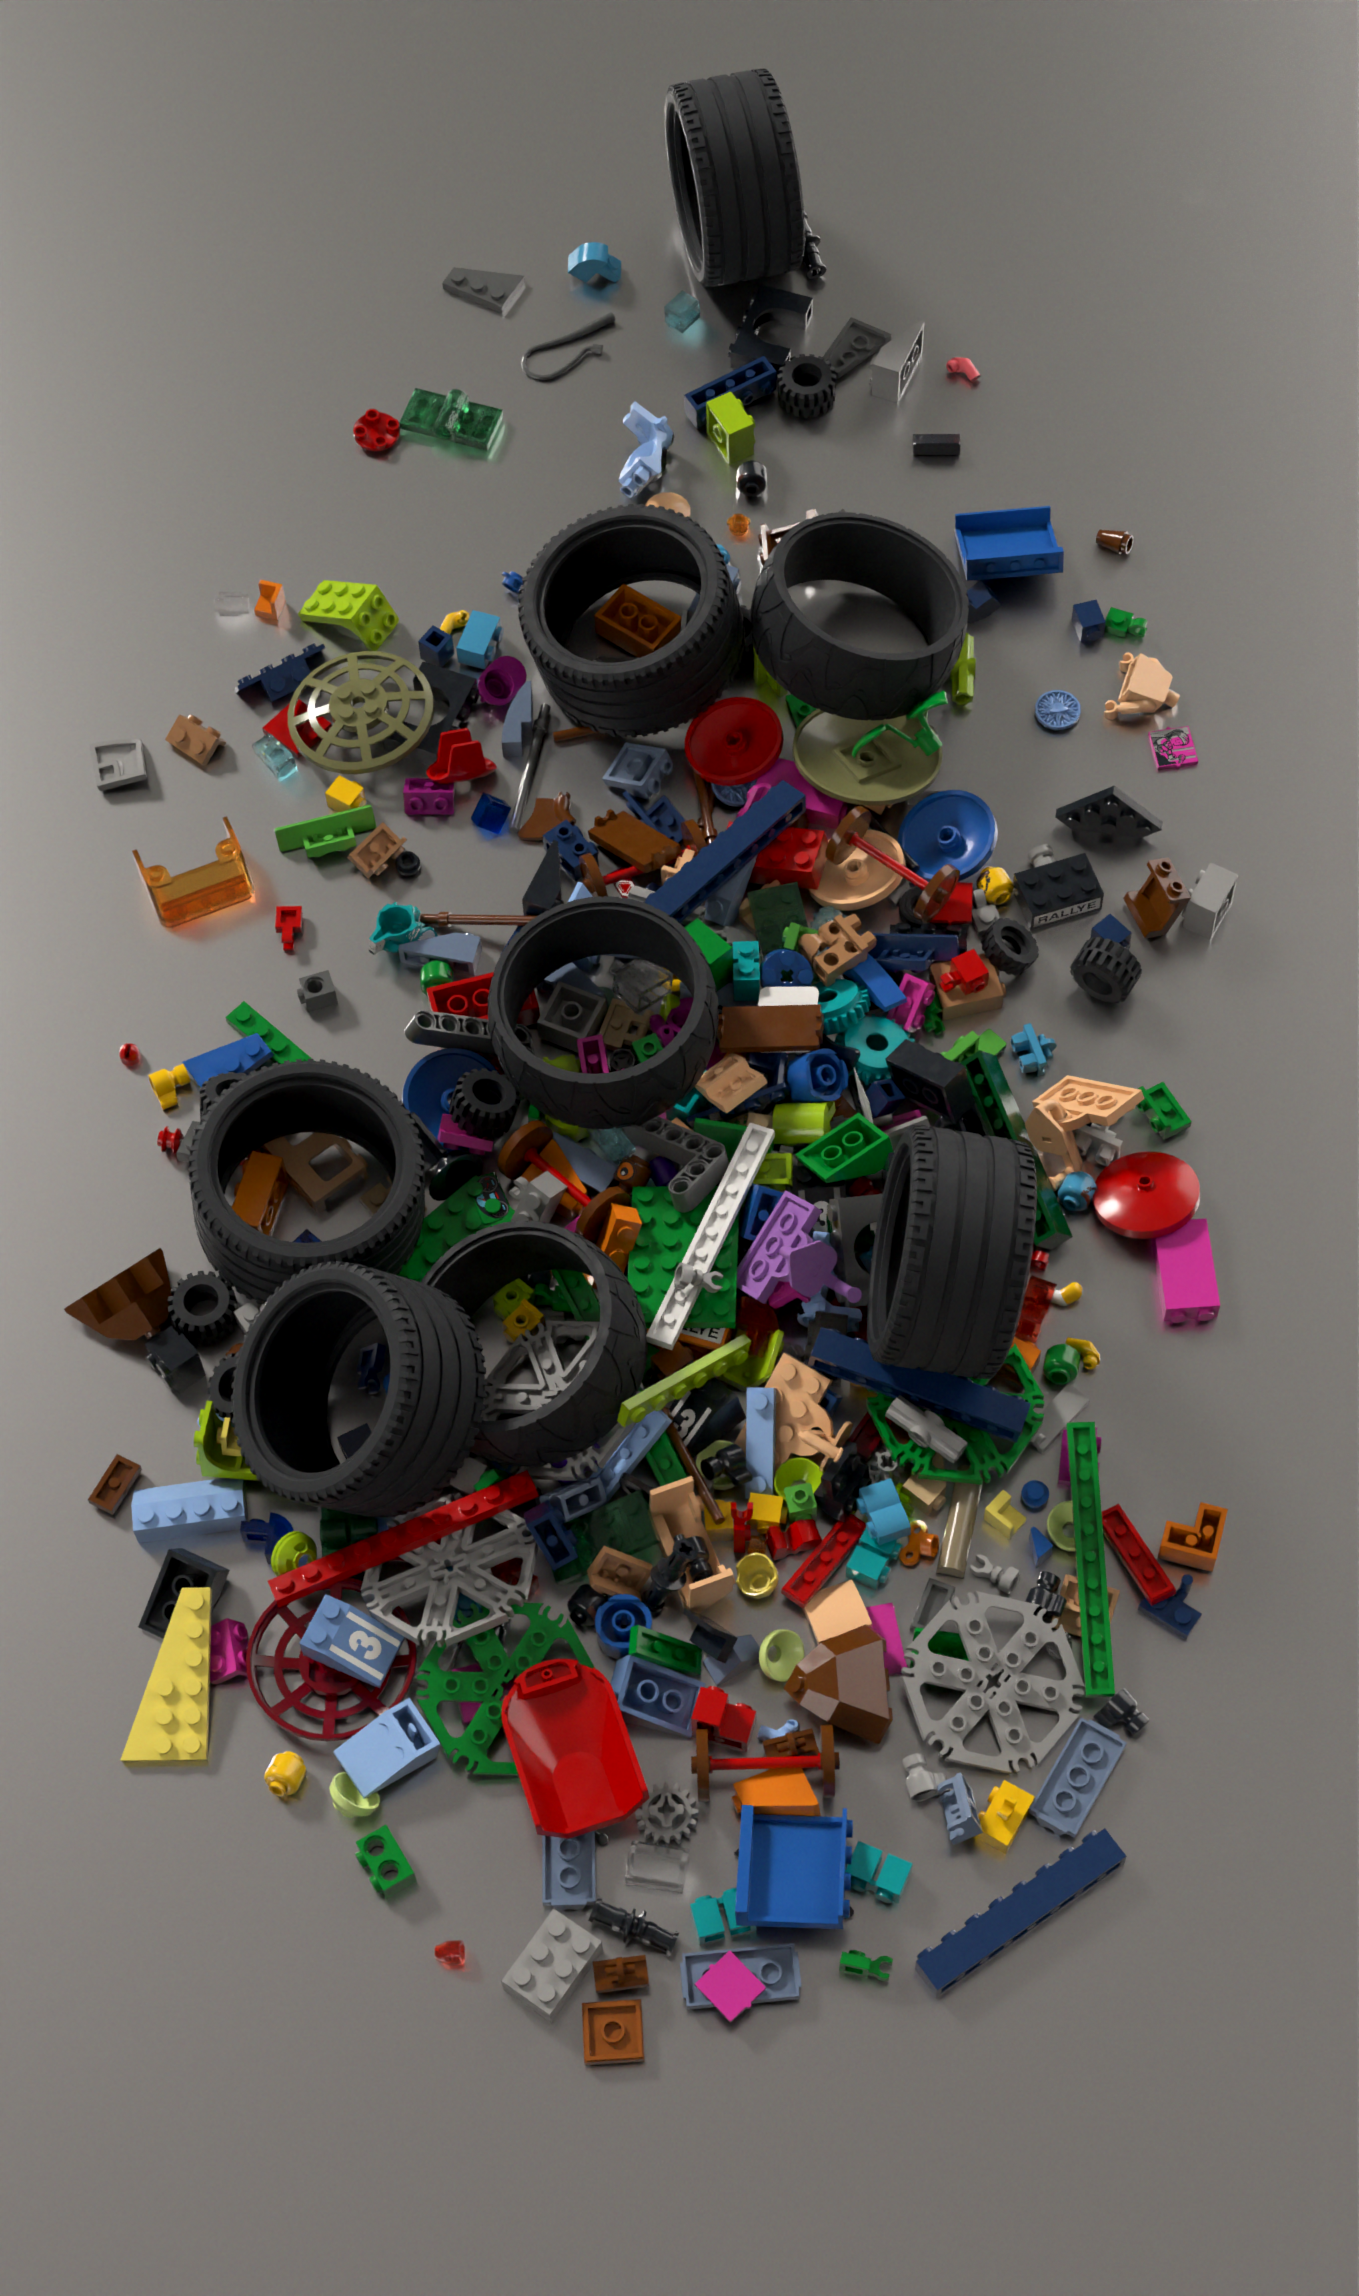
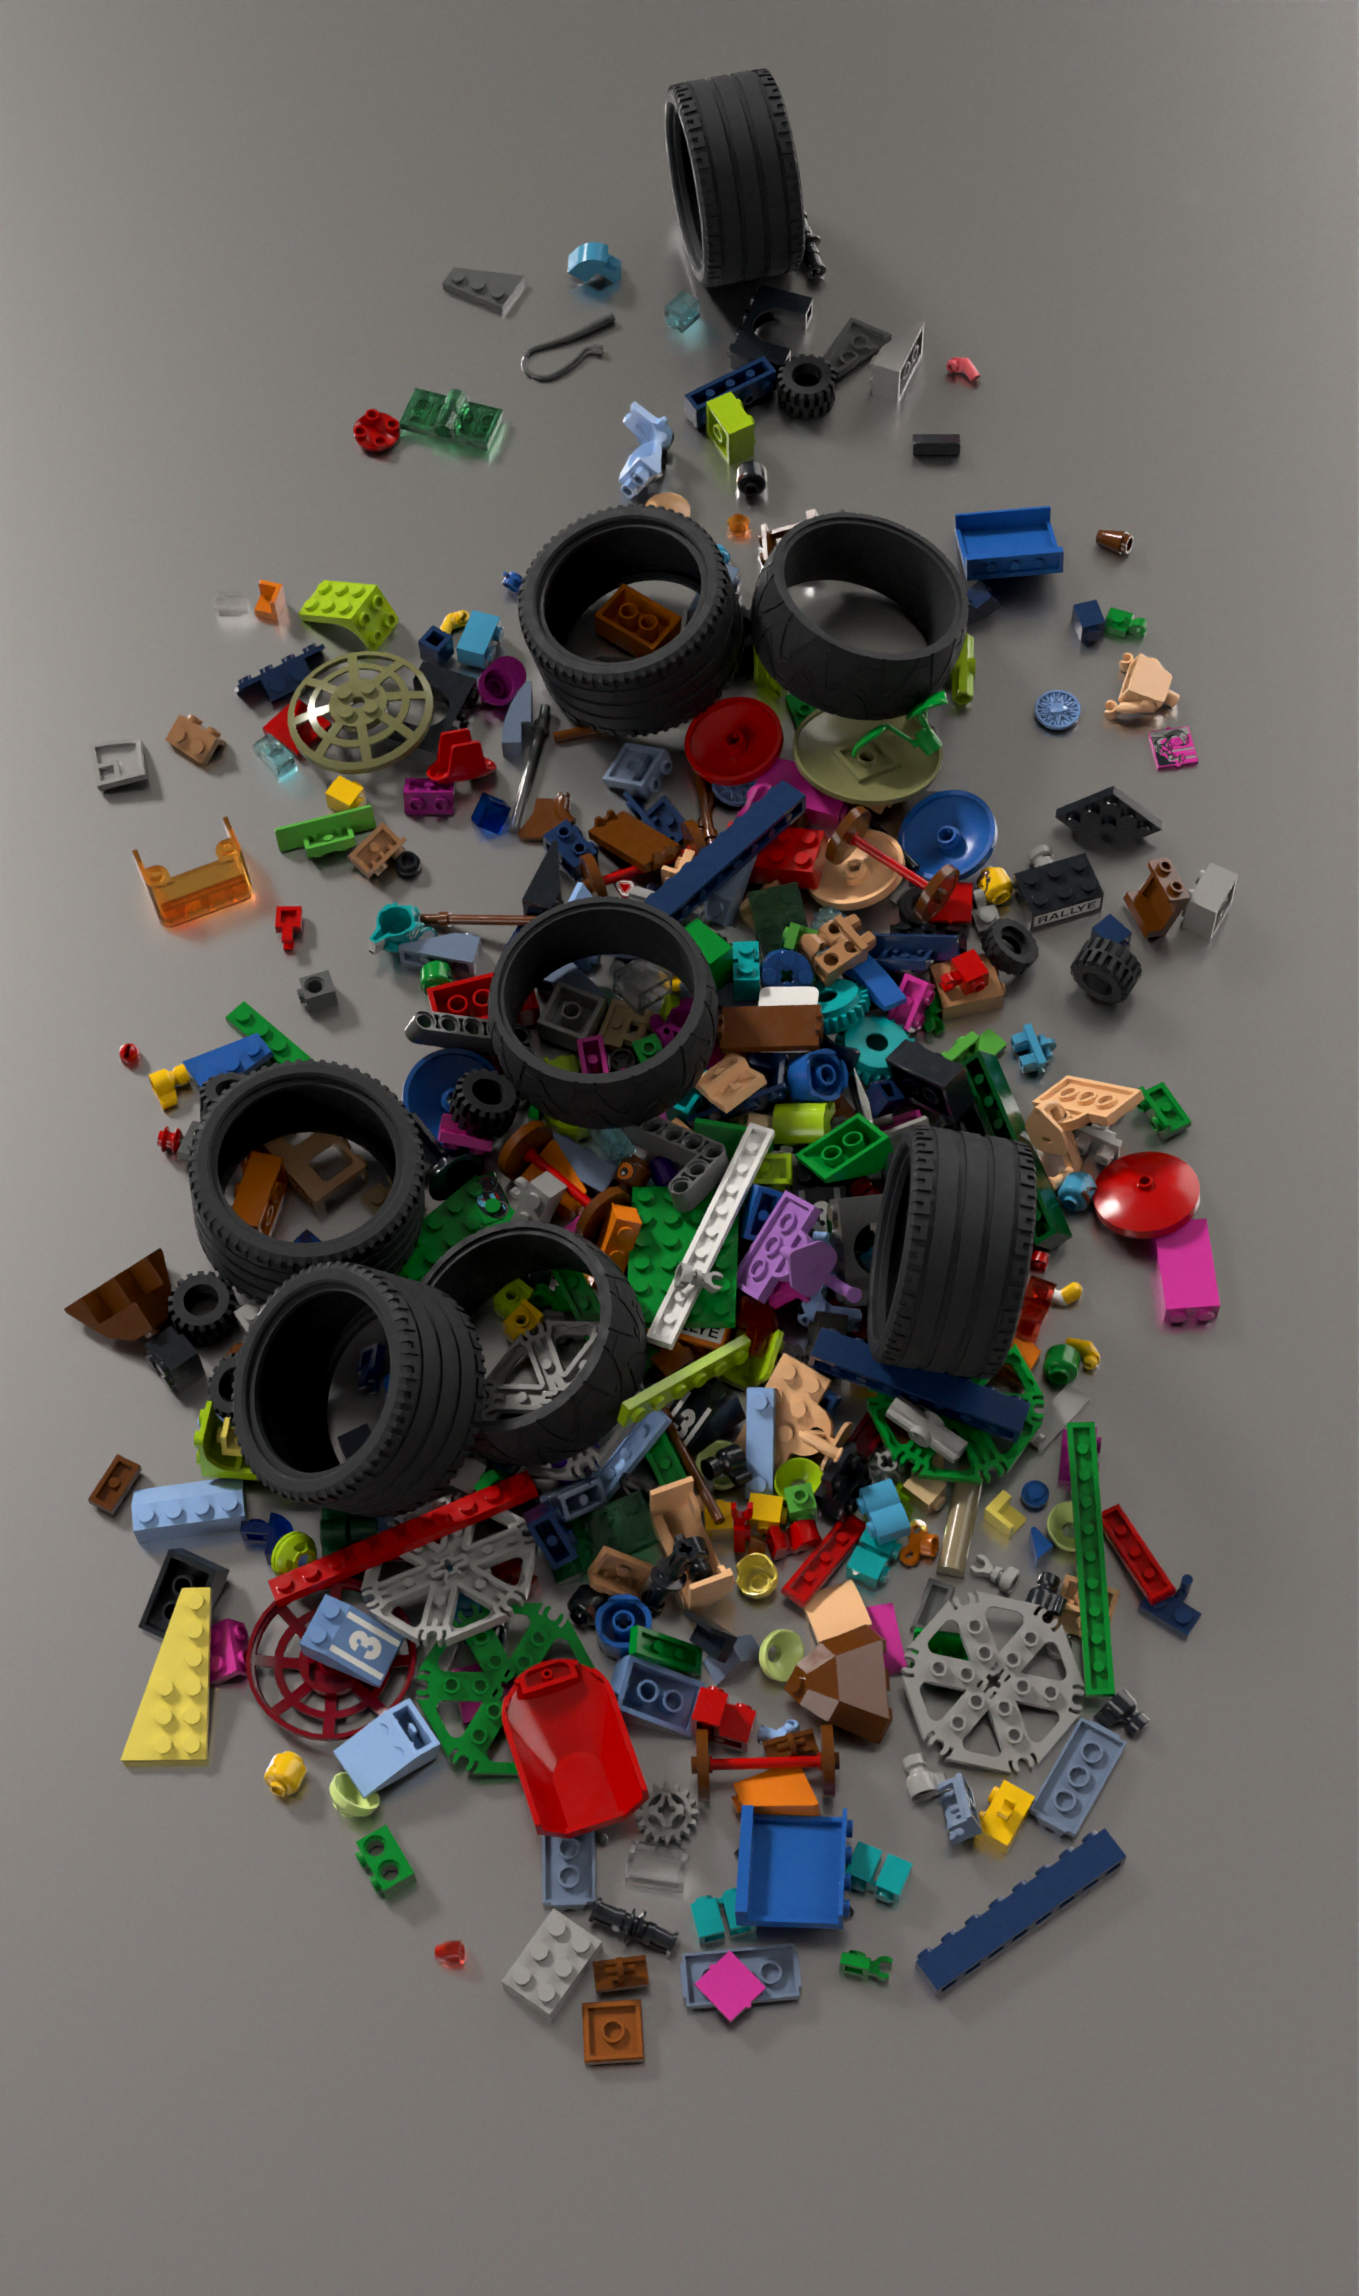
(1197, 1544): orange brick -> none

